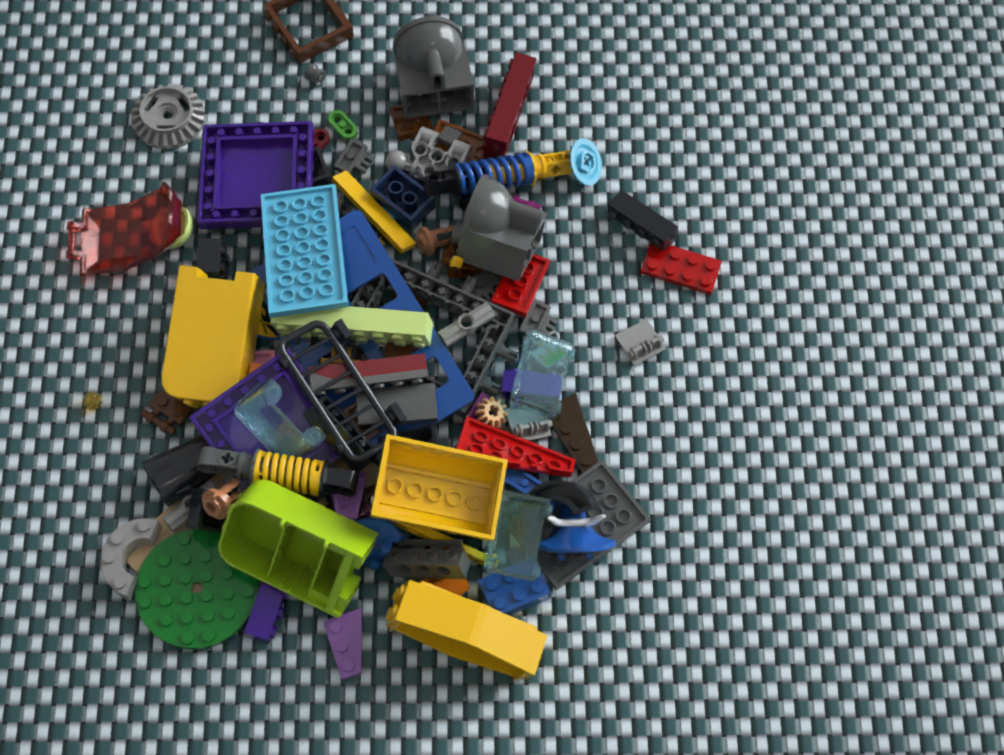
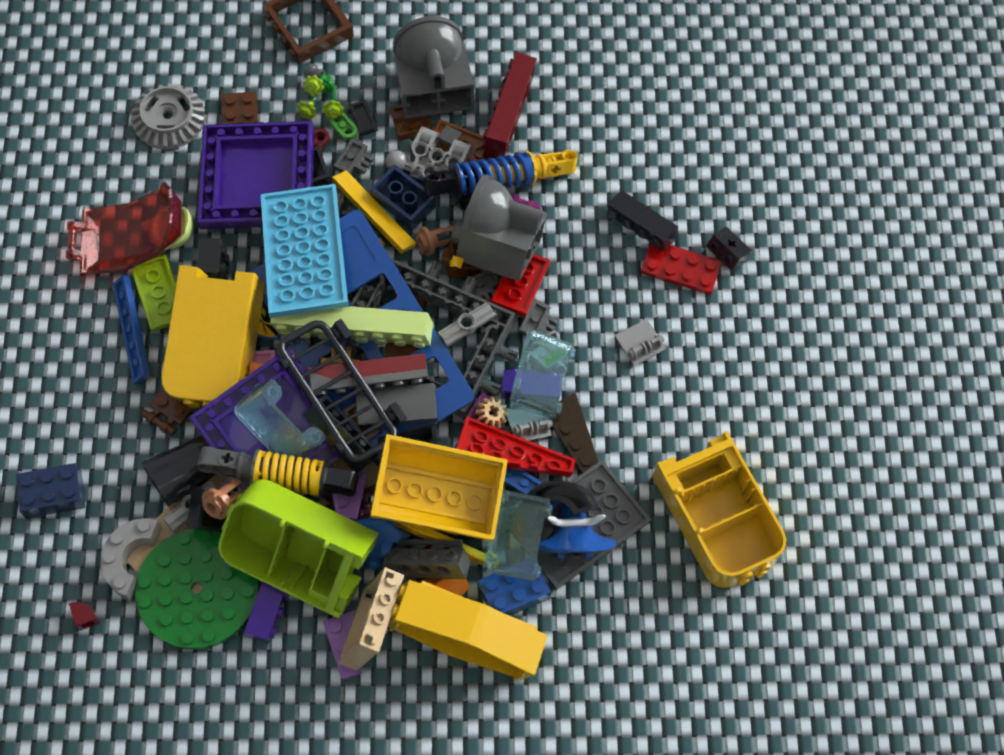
(50, 490): none -> dark blue brick
(83, 615): none -> dark red brick
(92, 401): clear yellow plate -> none
(131, 329): none -> blue plate
(156, 290): none -> lime piece
(239, 108): none -> reddish brown plate
(314, 87): none -> lime plant
(363, 117): none -> black tile
(371, 619): none -> tan window
(590, 171): medium azure gear -> none
(721, 513): none -> yellow piece
(729, 248): none -> black brick

